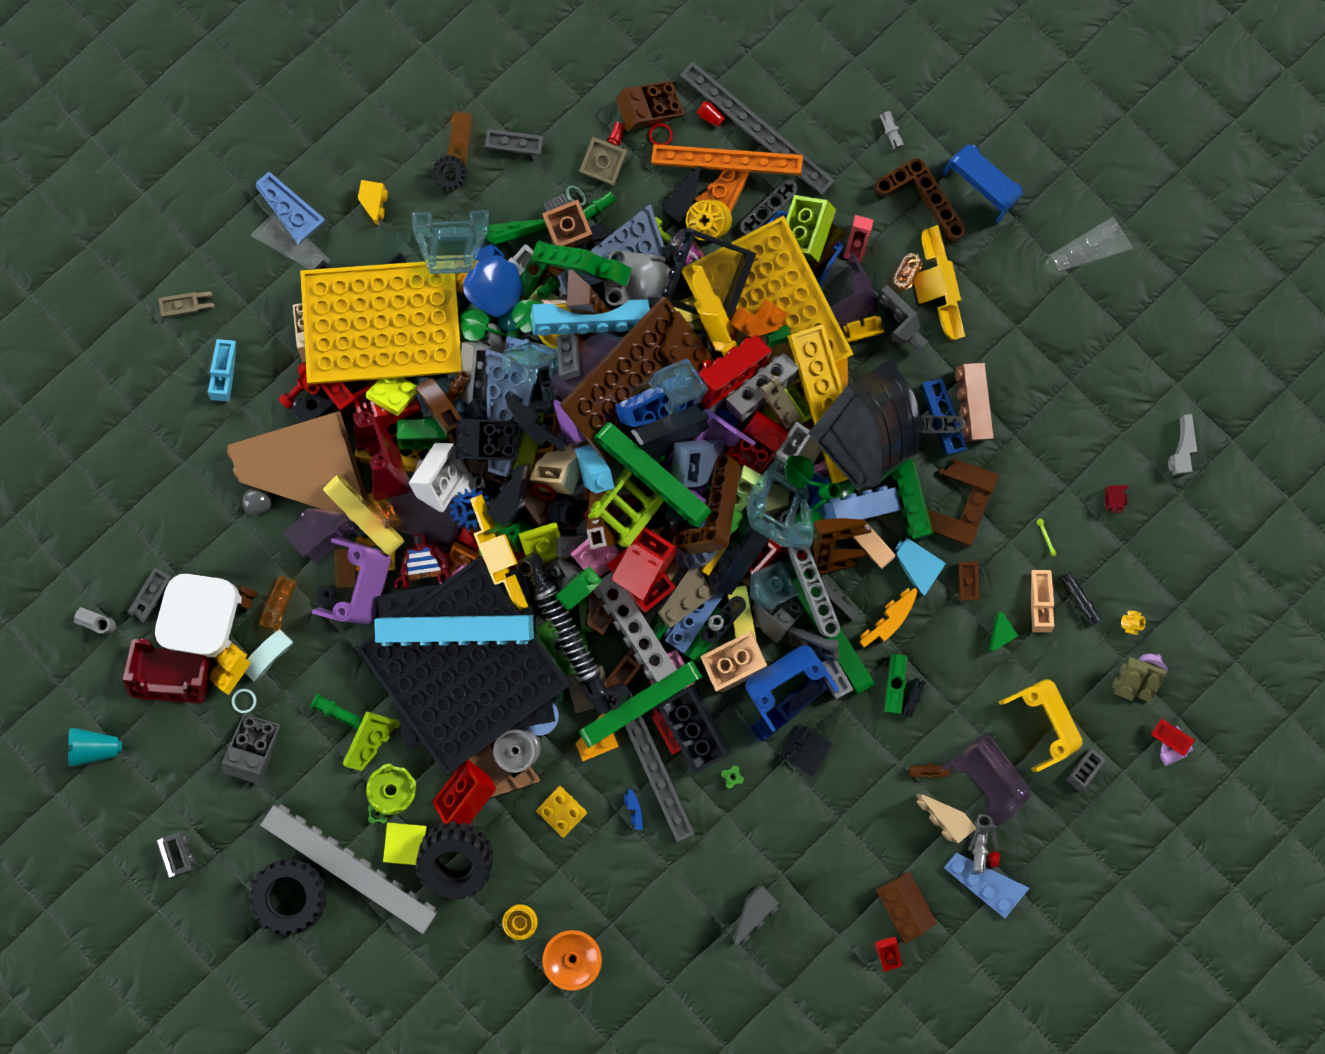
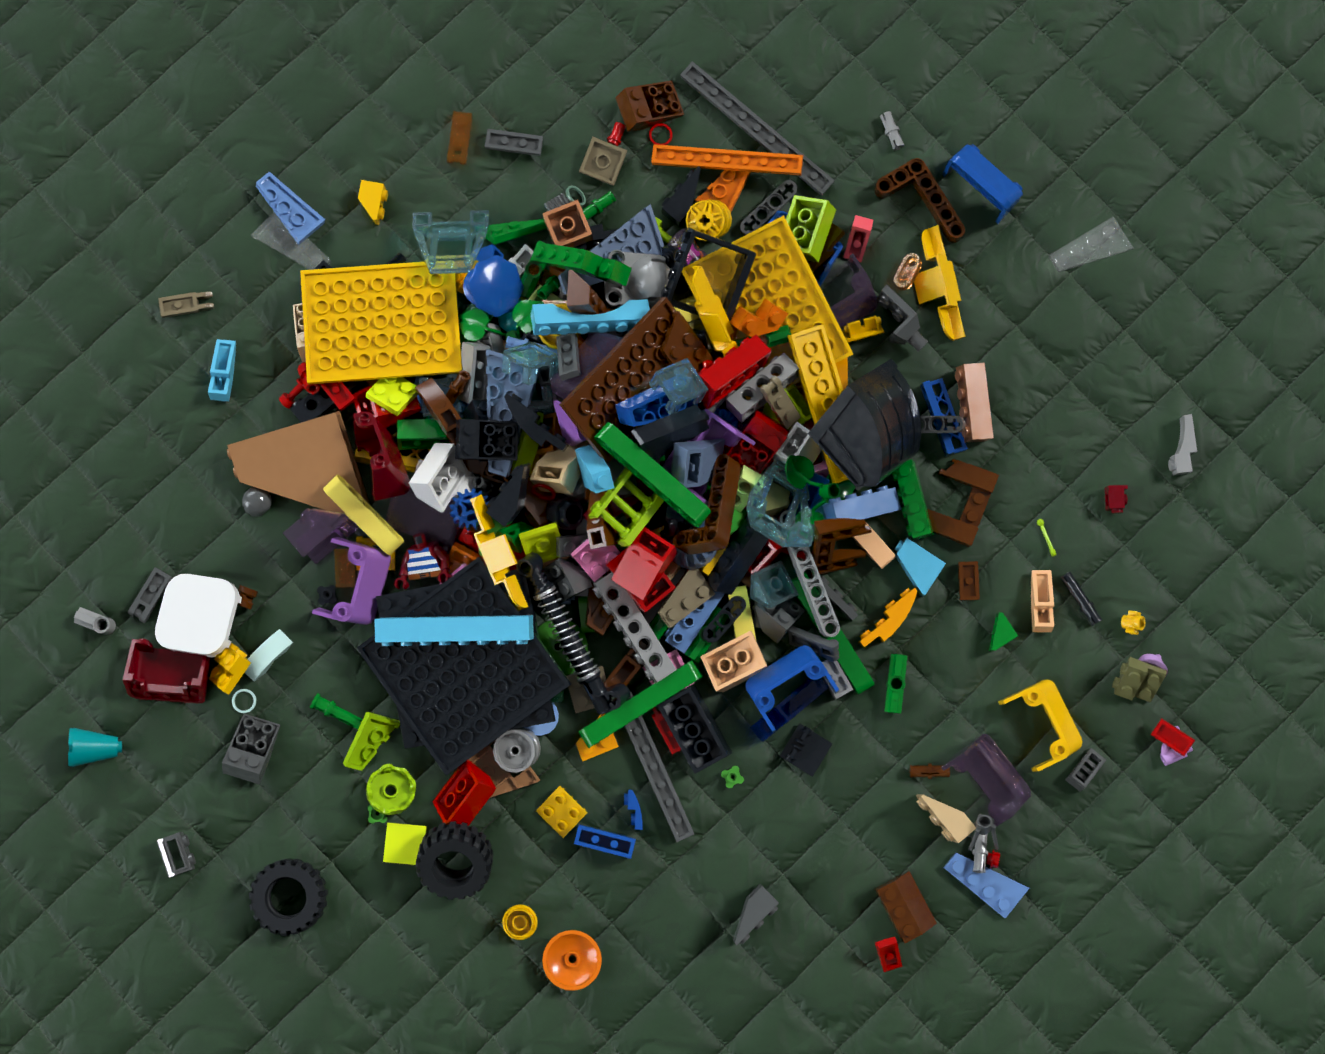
(278, 603): clear orange plate -> none
(349, 868): light grey brick -> none
(384, 512): clear orange slope -> none
(438, 172): black tyre -> none
(578, 588): green slope -> none
(604, 841): none -> blue brick
(710, 113): red cone -> none
(715, 627): light grey pin -> none
(913, 698): black pin -> none

